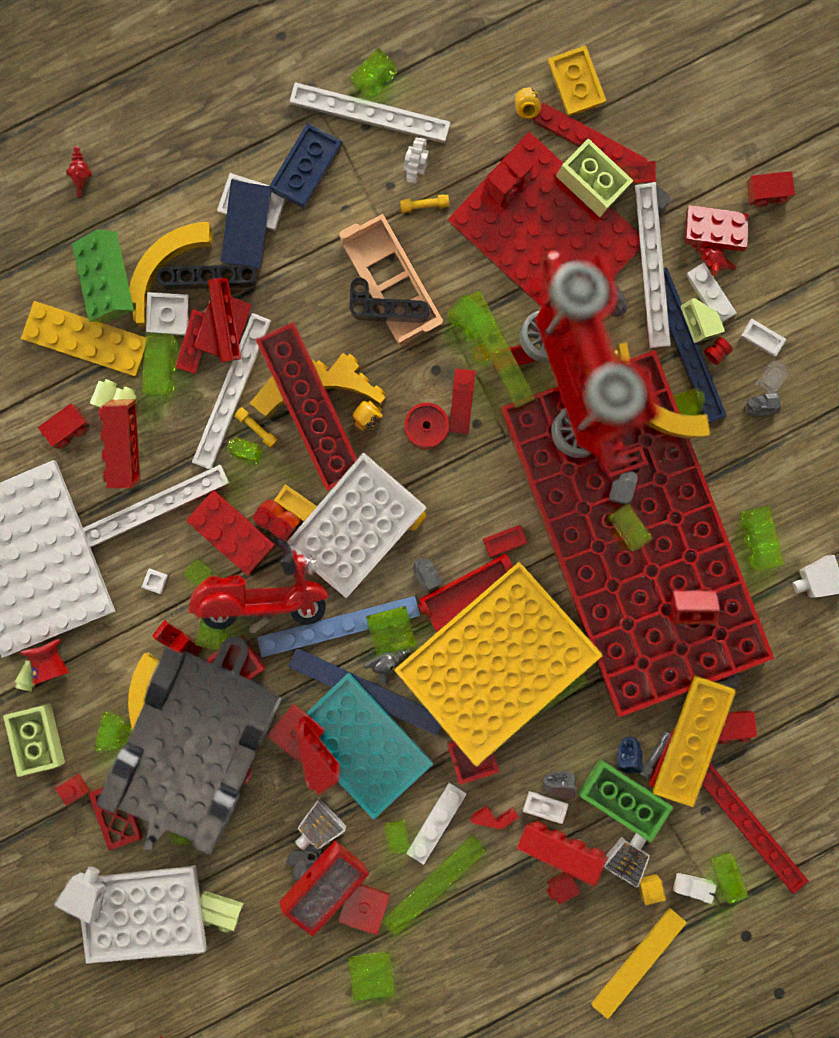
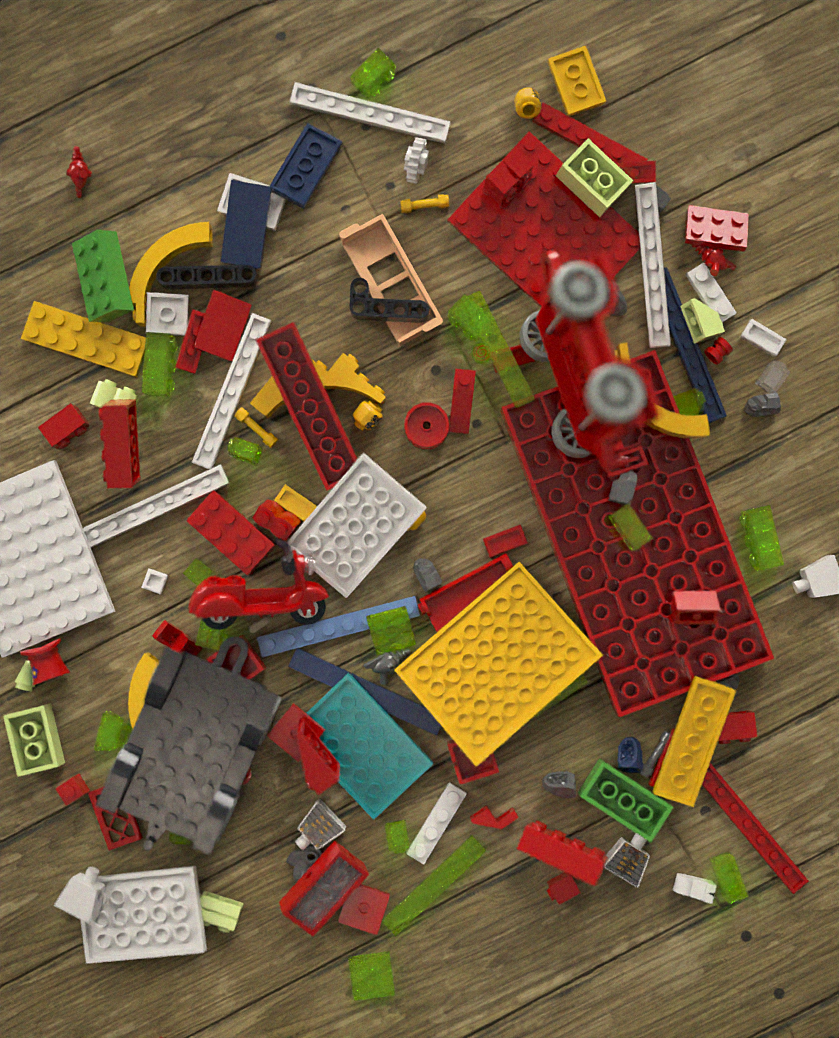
(224, 319): red brick -> none
(545, 807): white plate -> none
(638, 963): yellow tile -> none
(651, 889): yellow brick -> none
(770, 188): red brick -> none

